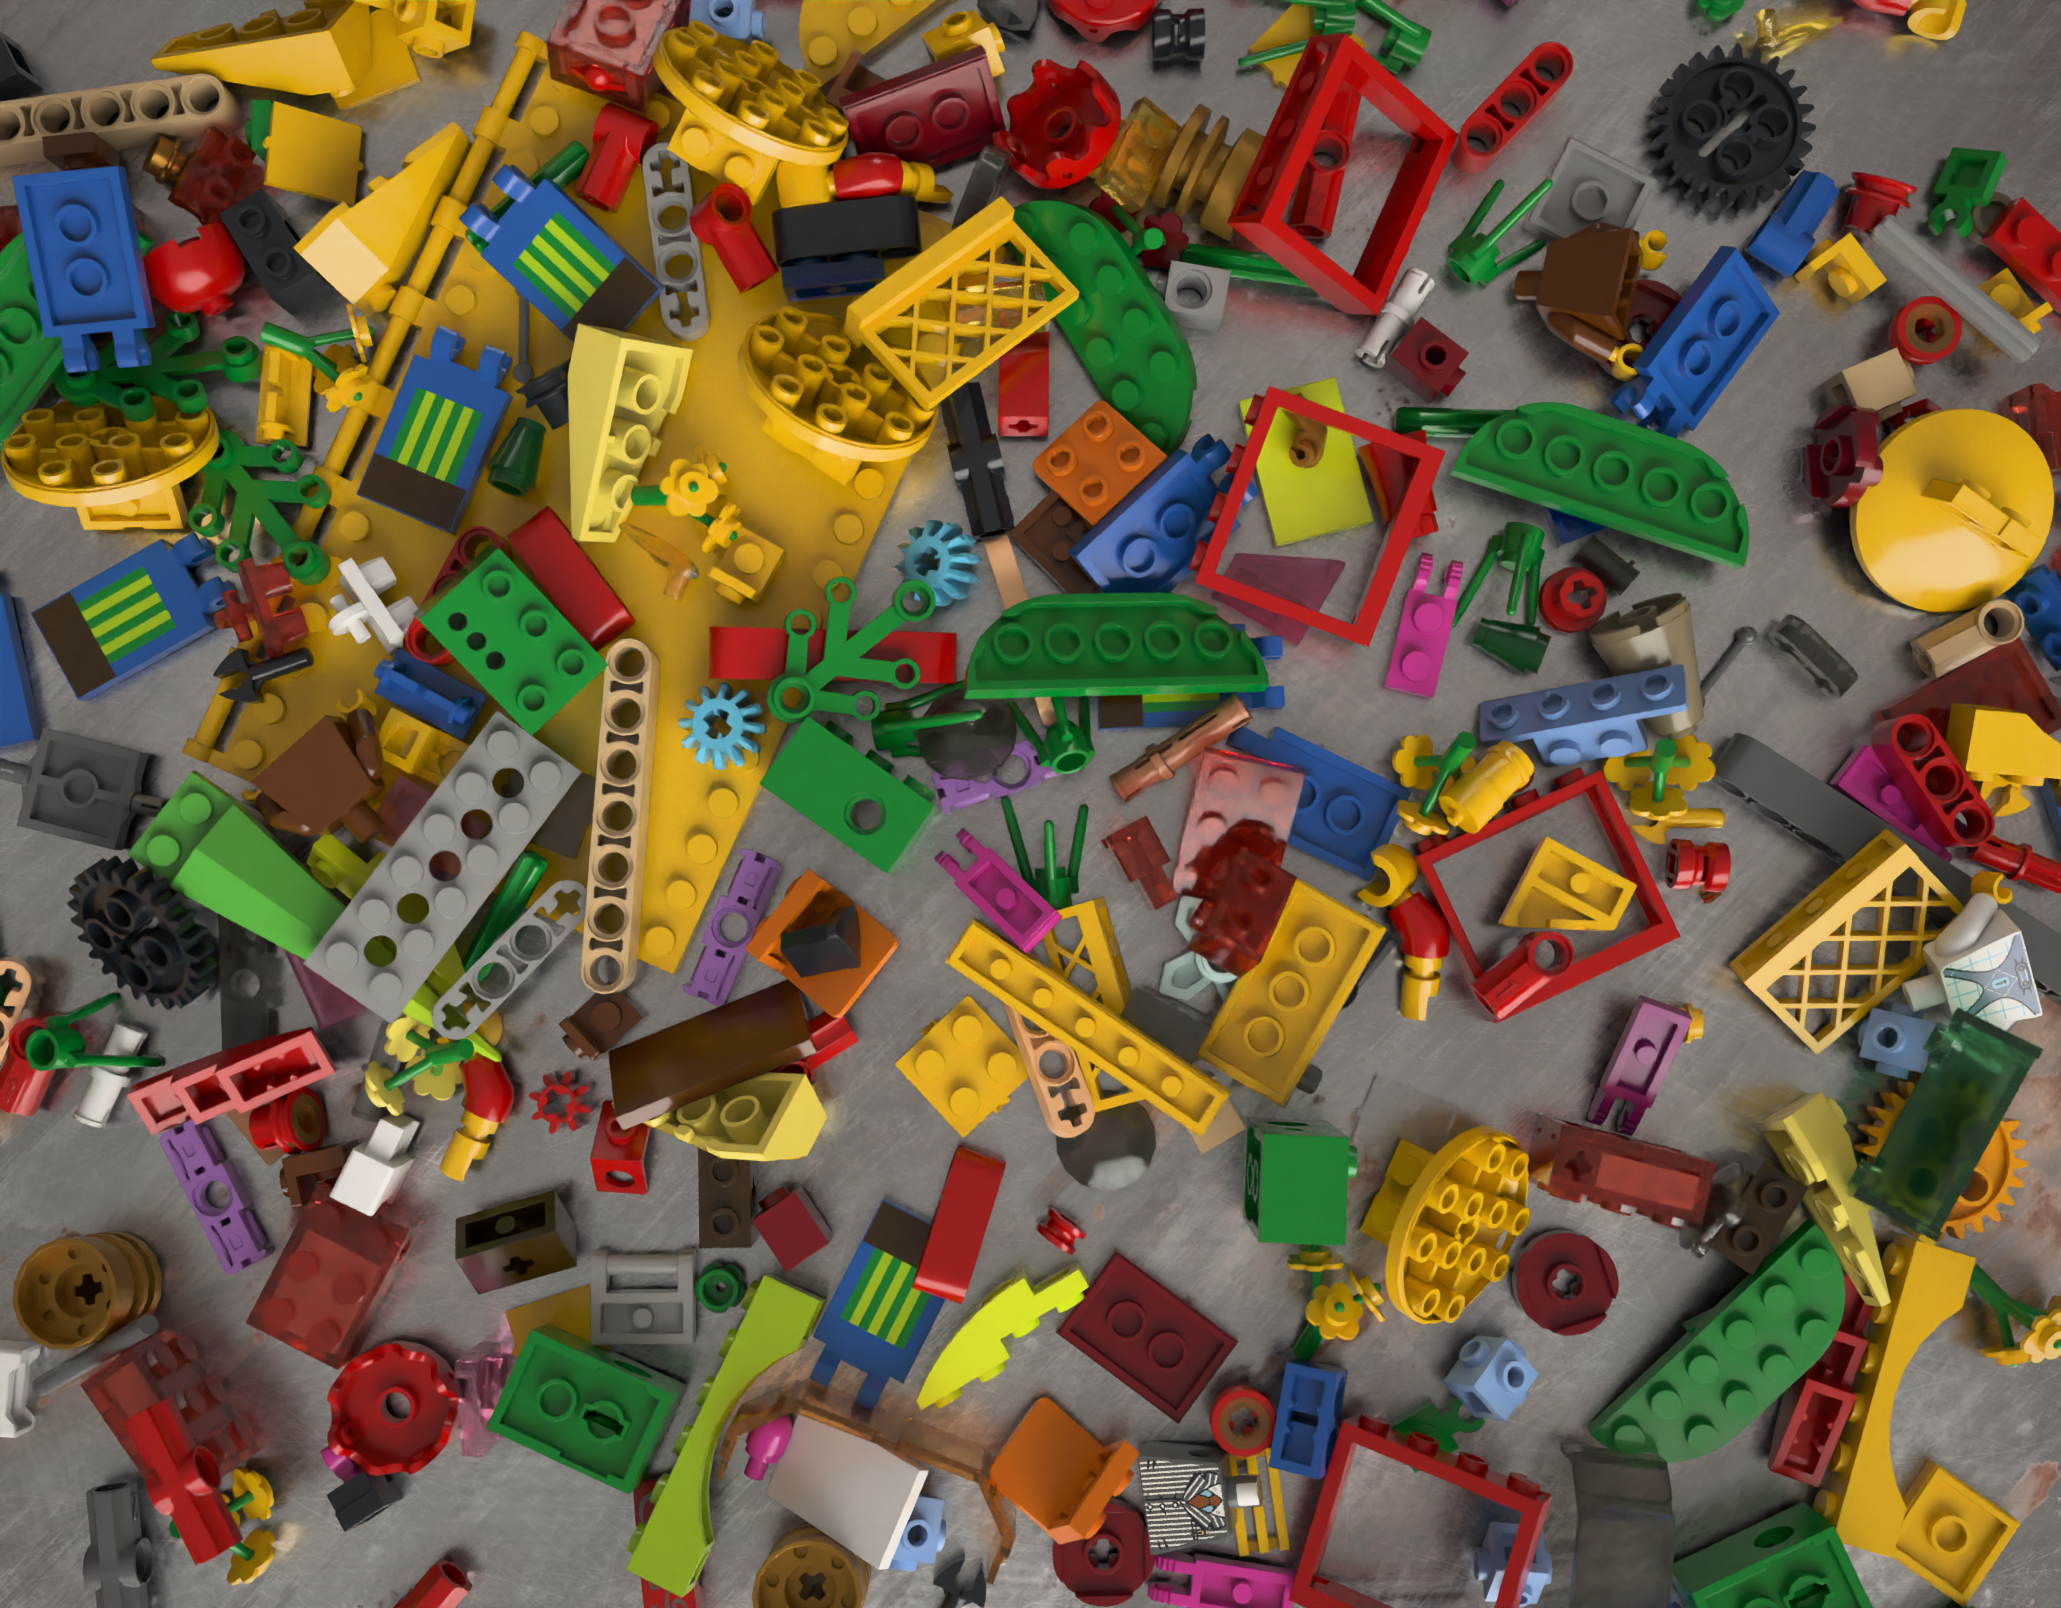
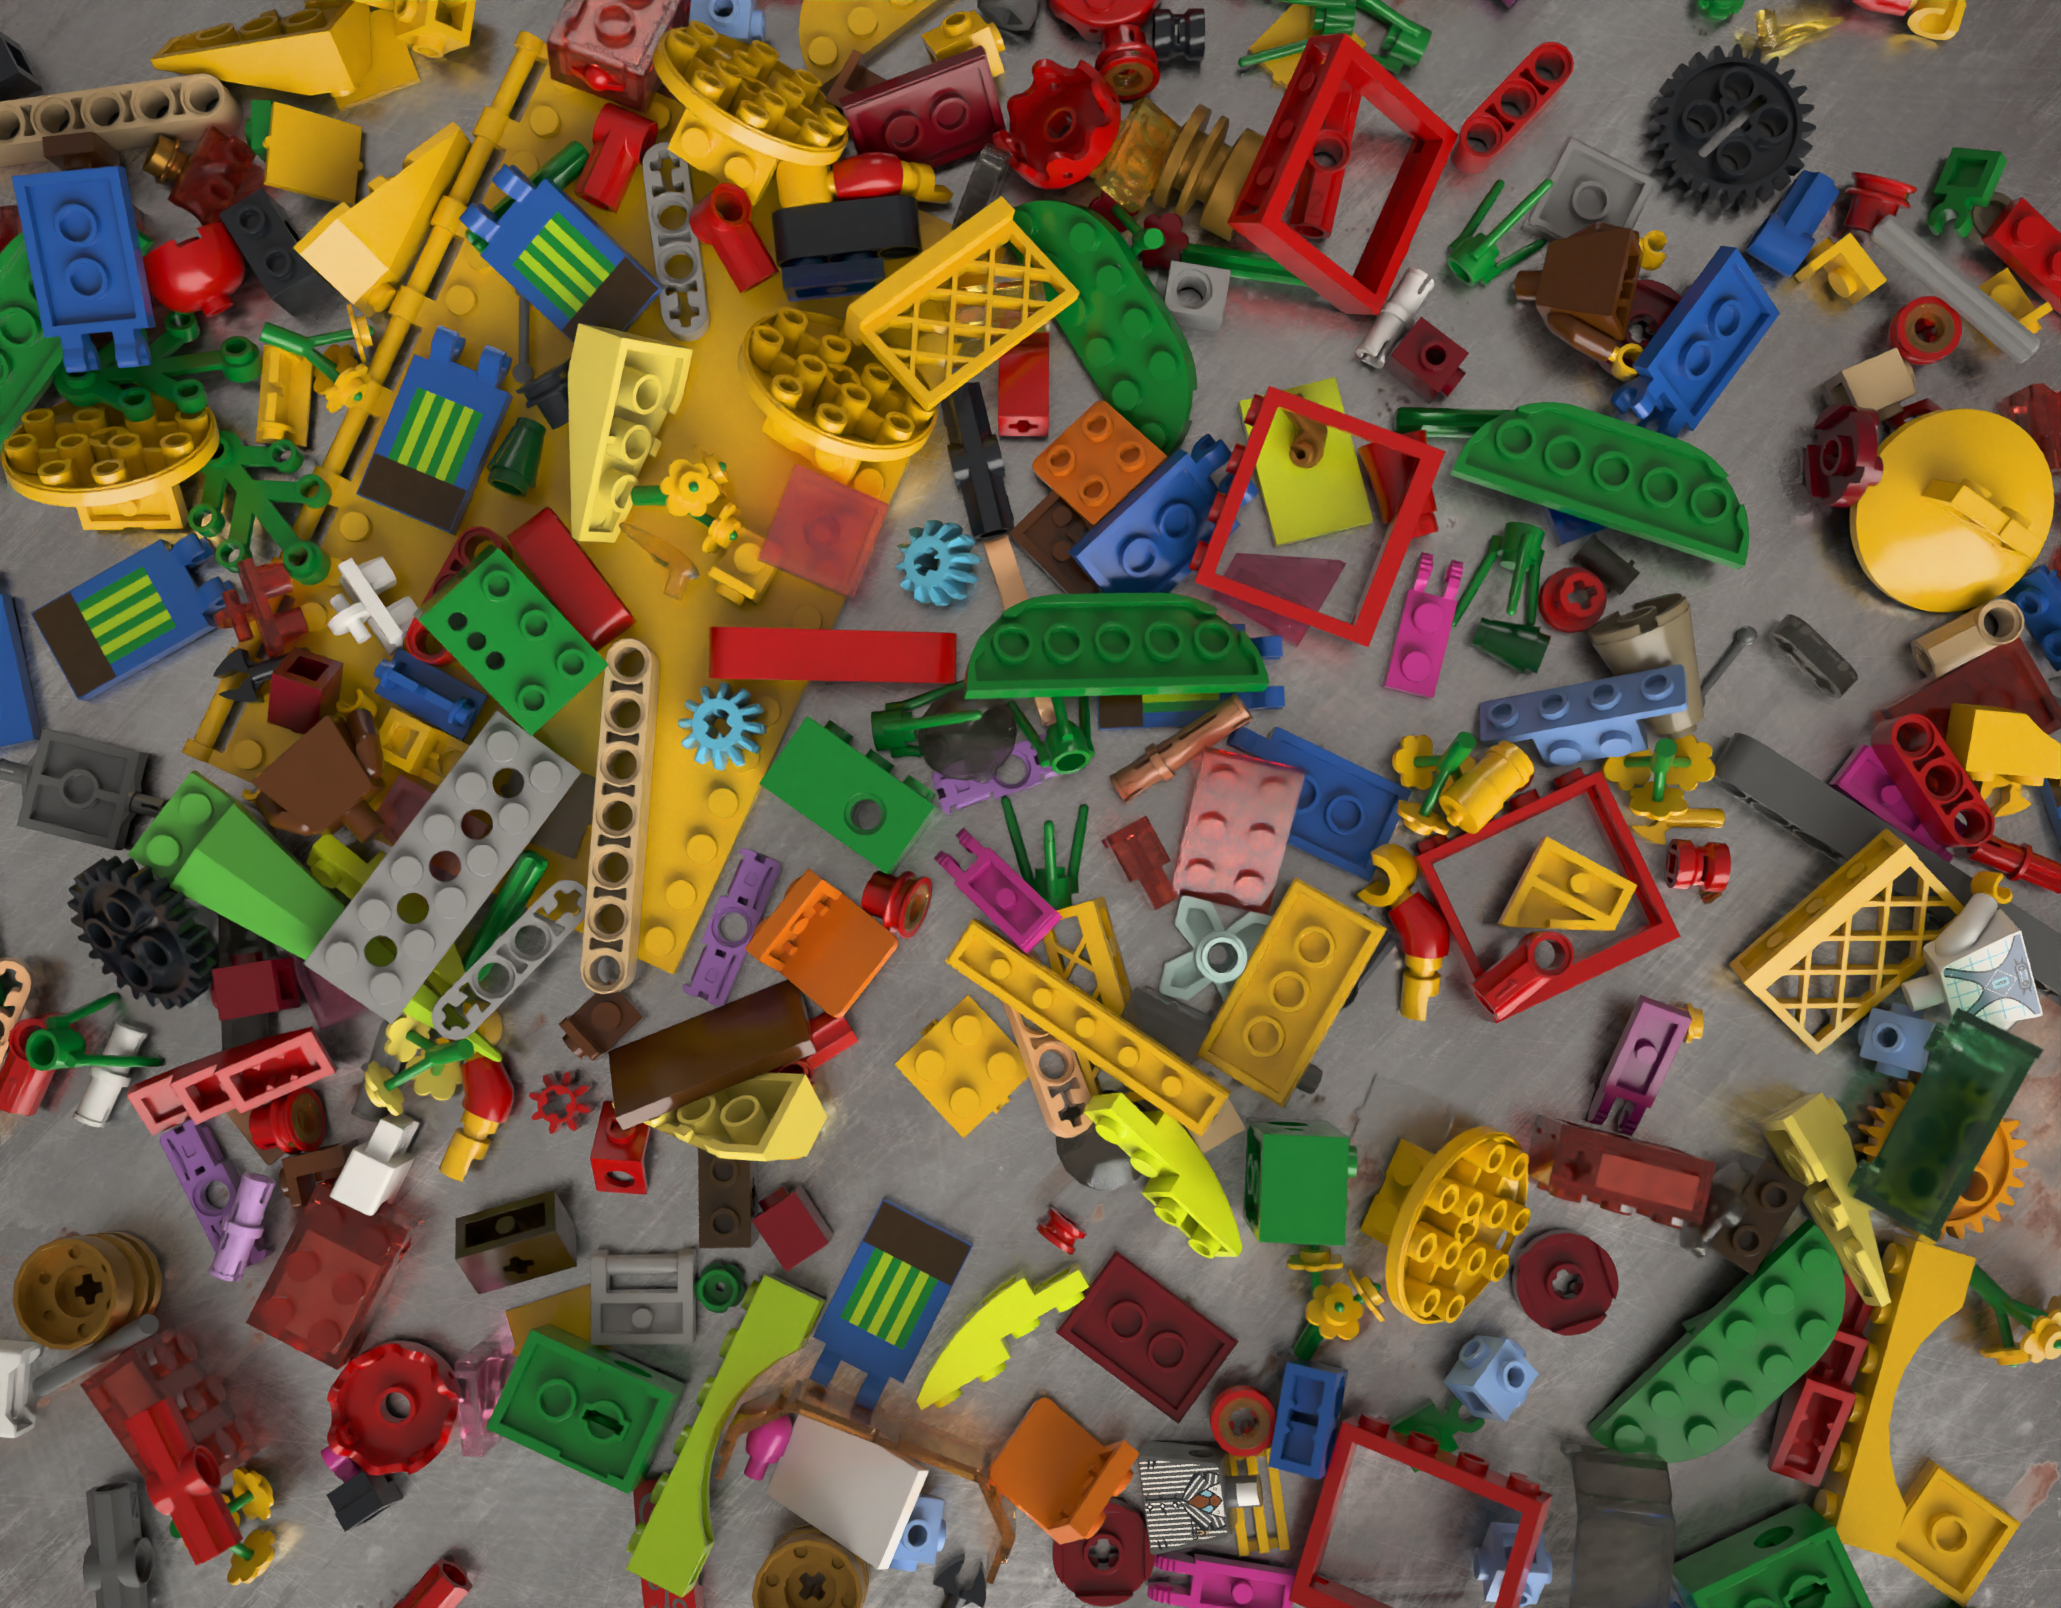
(242, 1227): none -> lavender pin
(254, 986): none -> dark red brick
(304, 690): none -> dark red brick
(823, 532): none -> clear pink plate
(826, 945): black tile -> none
(843, 656): green plant -> none
(898, 901): none -> red piece
(959, 1225): red beam -> none
(1132, 58): none -> red piece
(1181, 1178): none -> neon yellow slope
(1241, 911): clear red brick -> none

